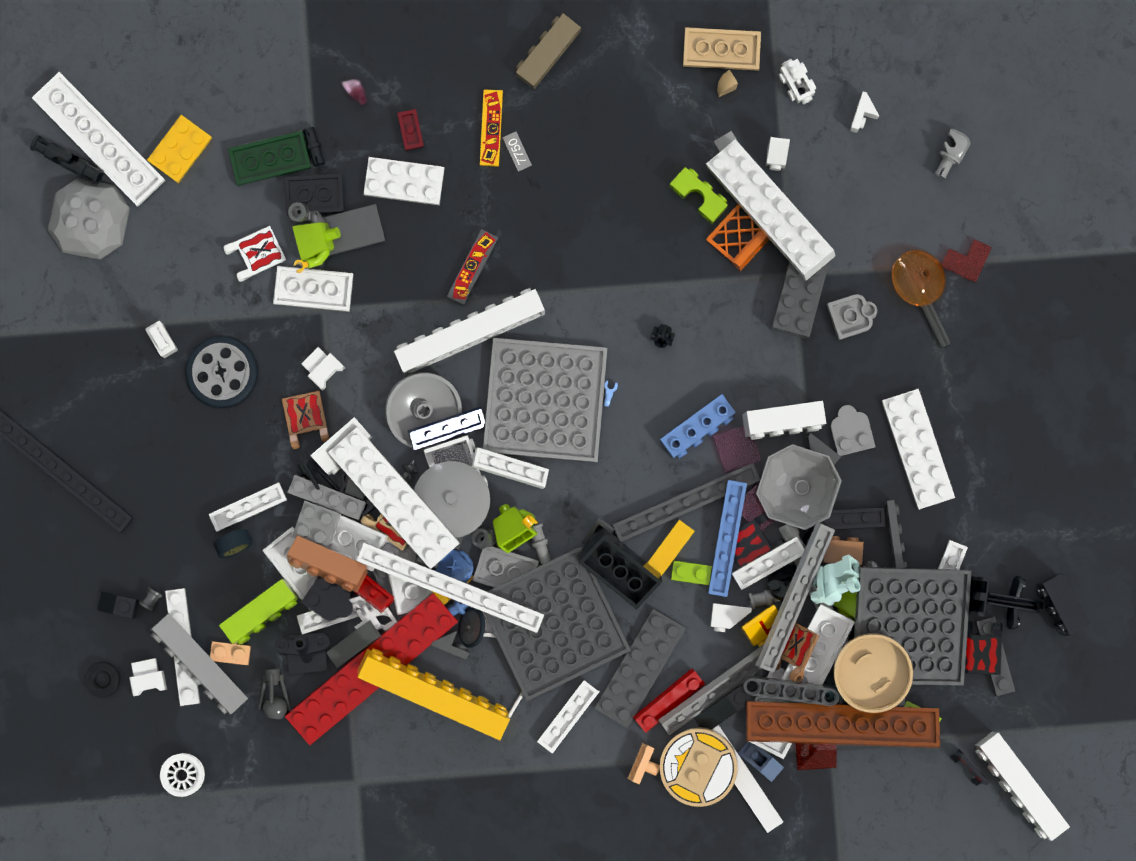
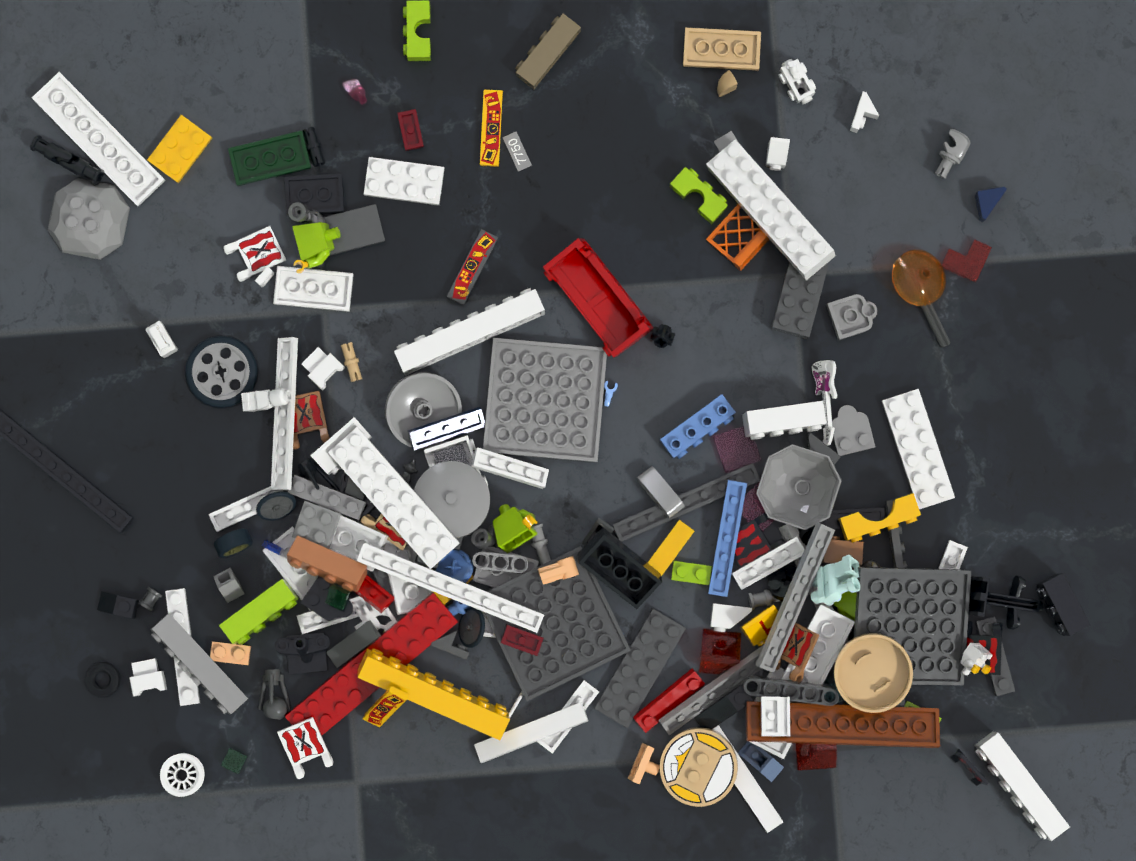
(228, 585): none -> light grey brick
(234, 760): none -> clear green plate
(264, 277): none -> white tile
(265, 399): none -> white piece
(272, 547): none -> clear blue tile
(276, 505): none -> dark grey wheel
(284, 415): none -> white plate
(304, 743): none -> flag
(337, 597): none -> clear green plate
(351, 362): none -> tan pin
(385, 706): none -> tile
(416, 48): none -> lime arch
(490, 564): none -> light grey beam
(522, 640): none -> dark red plate
(531, 732): none -> white tile
(562, 569): none -> light nougat piece
(598, 297): none -> red windscreen
(660, 492): none -> light grey beam
(719, 651): none -> clear red slope
(775, 716): none -> white plate
(824, 375): none -> white piece
(902, 510): none -> yellow arch
(974, 659): none -> white piece
(987, 200): none -> dark blue slope

